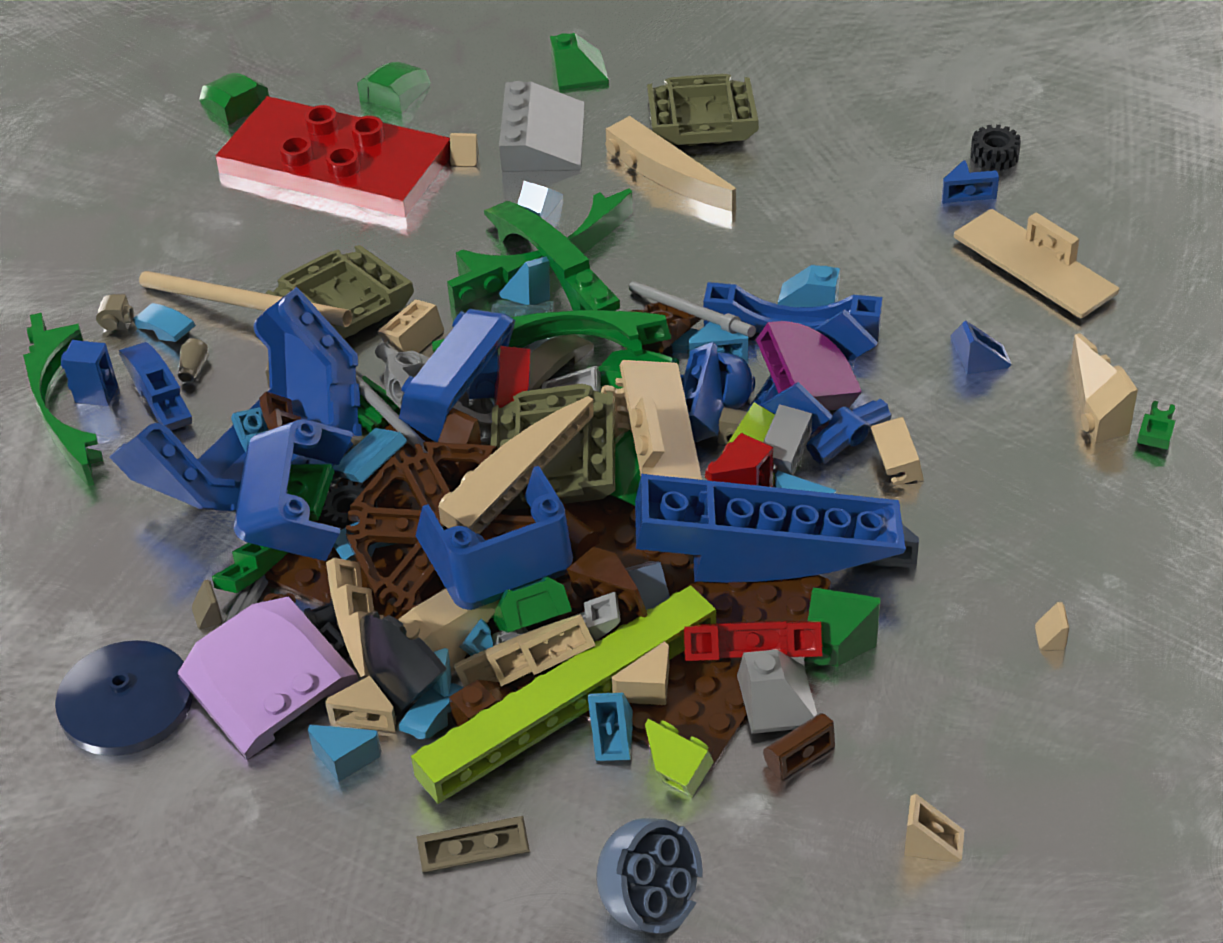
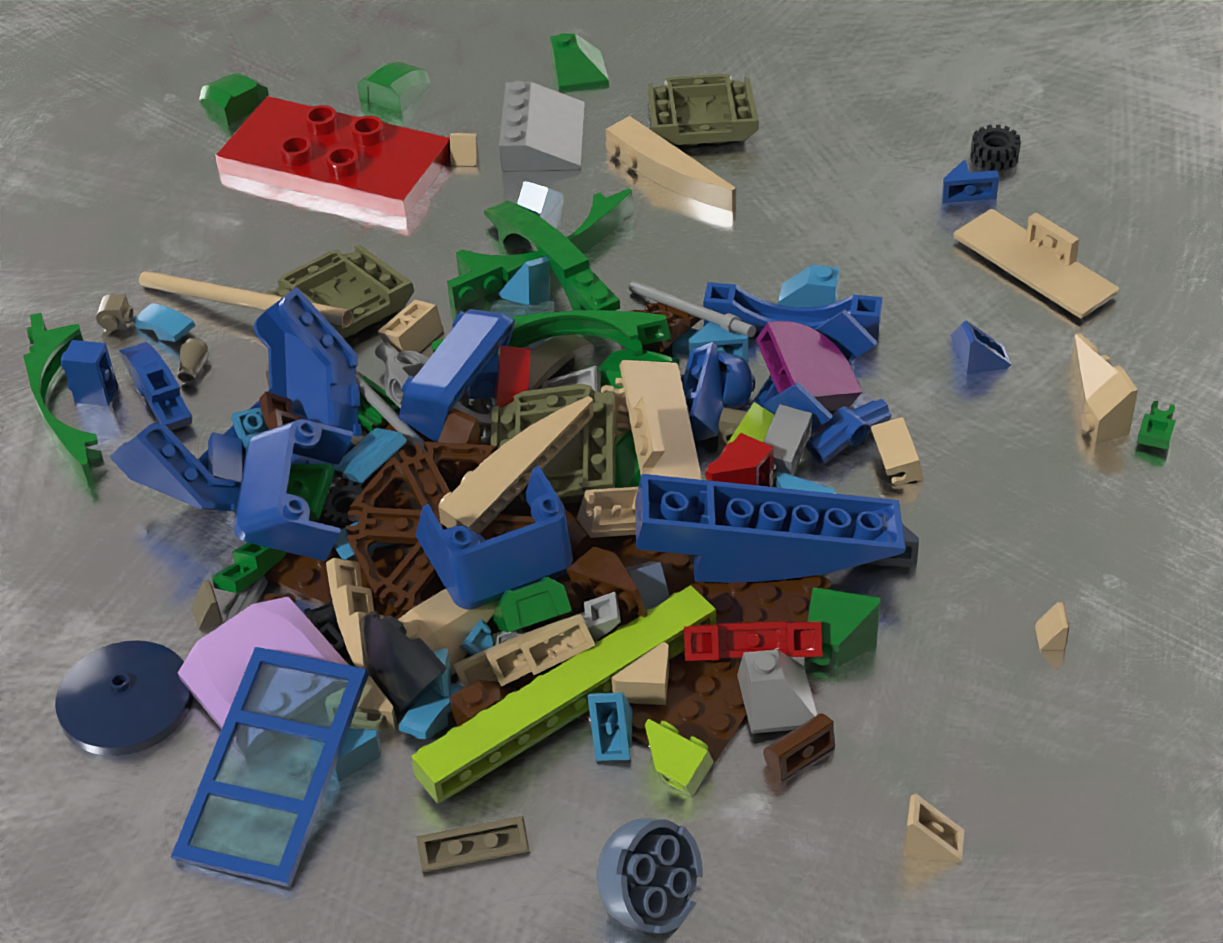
(225, 457): none -> blue tile
(271, 766): none -> door
(608, 512): none -> tan hinge

